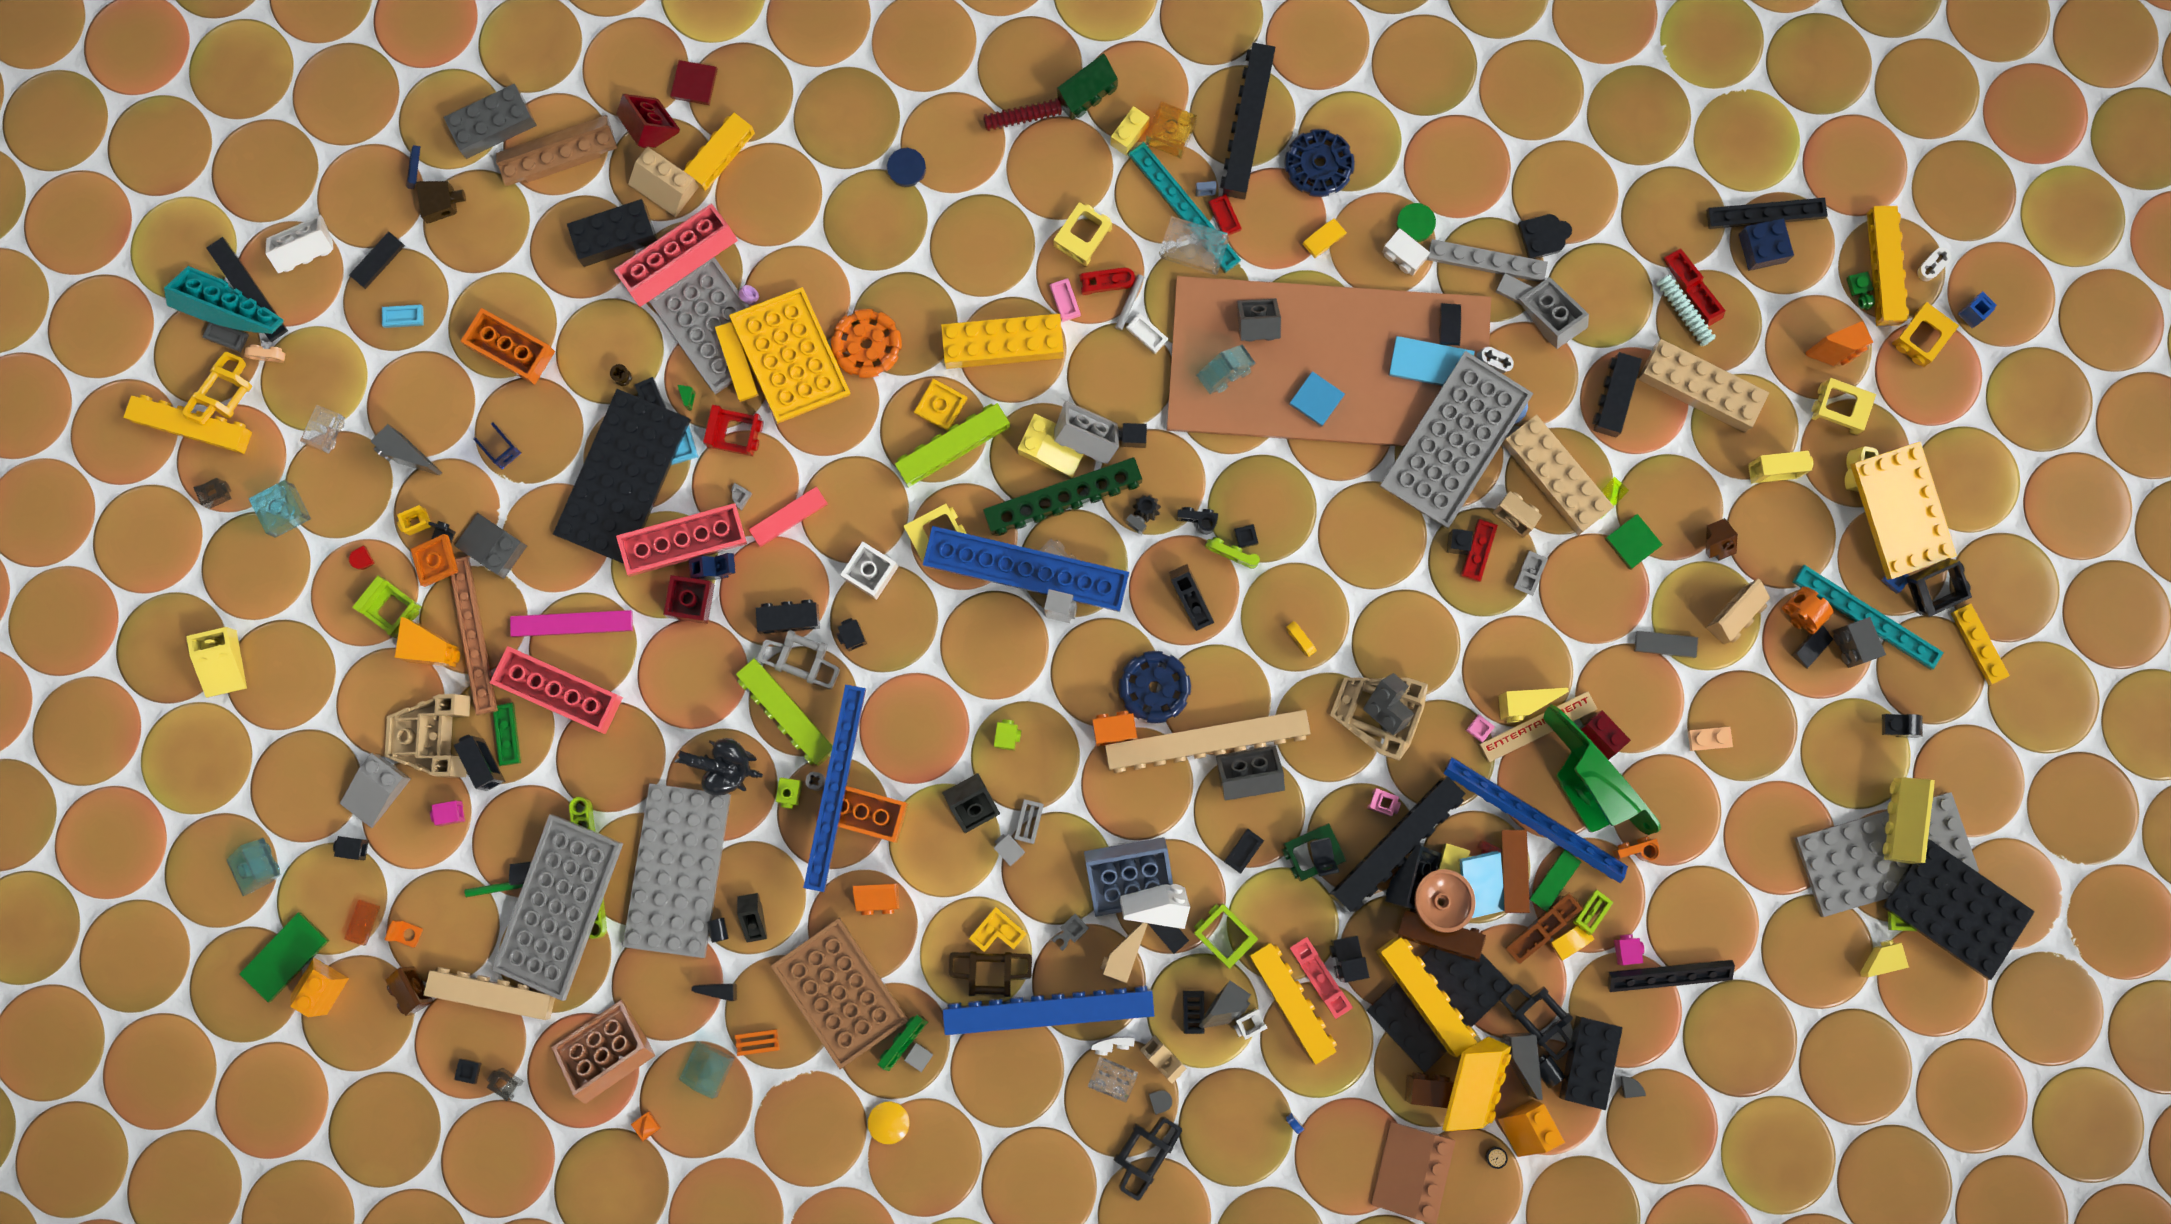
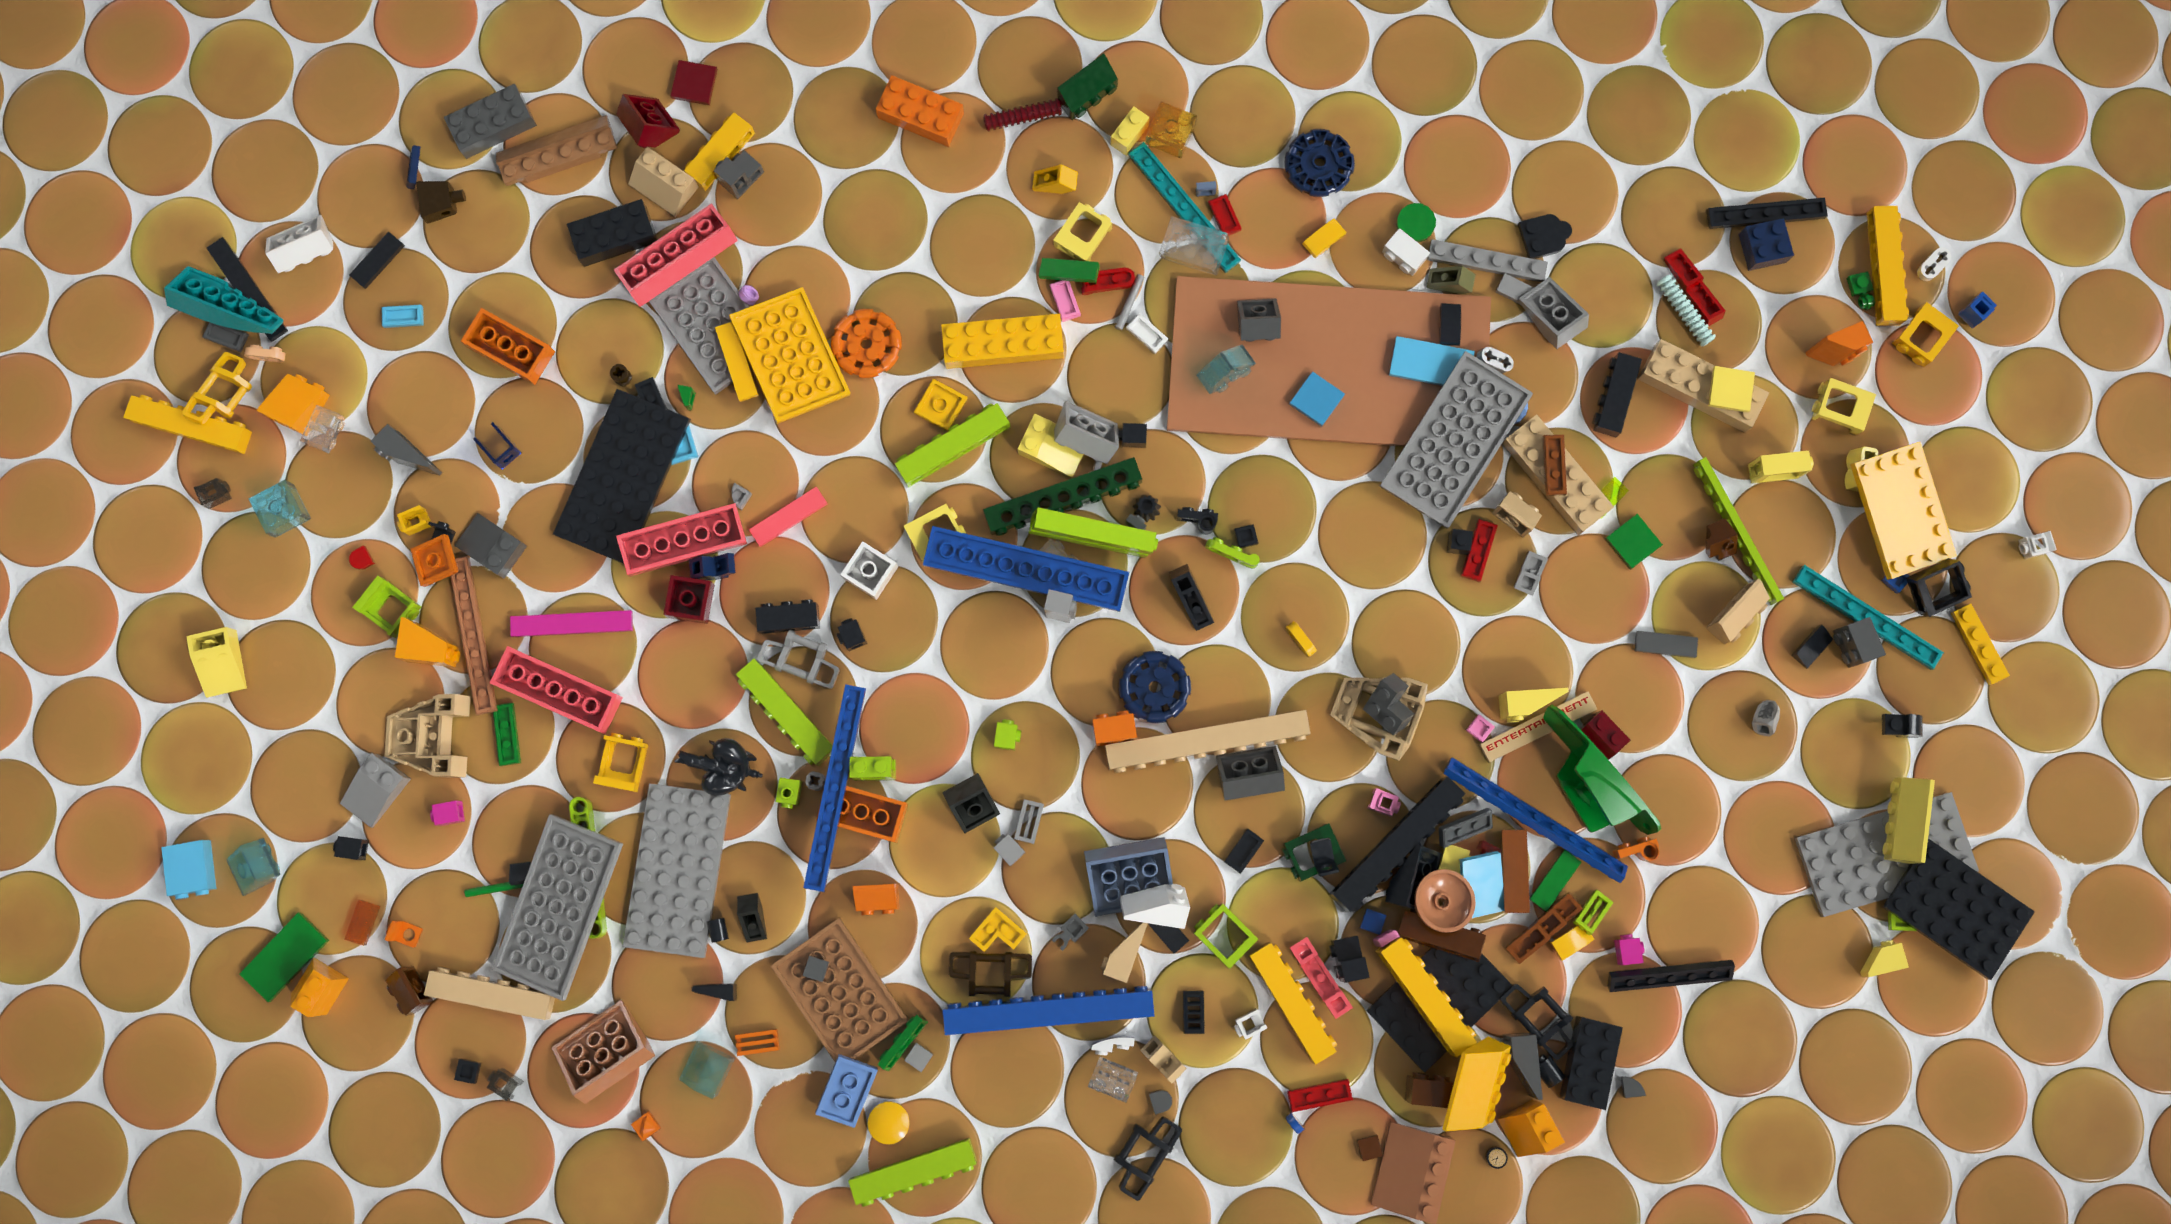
(189, 869): none -> medium azure brick
(293, 402): none -> light orange slope
(479, 763): black window -> none
(617, 779): none -> yellow window
(718, 426): red window -> none
(738, 173): none -> dark grey brick
(816, 968): none -> dark grey tile
(846, 1091): none -> medium blue plate
(872, 768): none -> lime window
(906, 167): dark blue tile -> none
(913, 1171): none -> lime brick
(920, 111): none -> orange brick
(1055, 179): none -> yellow slope
(1069, 270): none -> green tile
(1092, 532): none -> lime brick
(1226, 1006): dark grey slope -> none
(1248, 121): black brick -> none
(1319, 1095): none -> red tile
(1369, 1148): none -> reddish brown tile
(1373, 921): none -> blue tile
(1385, 938): none -> bright pink tile
(1451, 280): none -> olive slope
(1465, 827): none -> dark grey tile
(1554, 465): none -> dark orange tile
(1710, 738): light nougat plate -> none
(1731, 389): none -> light yellow tile
(1744, 542): none -> lime plate
(1766, 718): none -> light grey rock
(1807, 610): orange brick -> none
(2028, 548): none -> white window

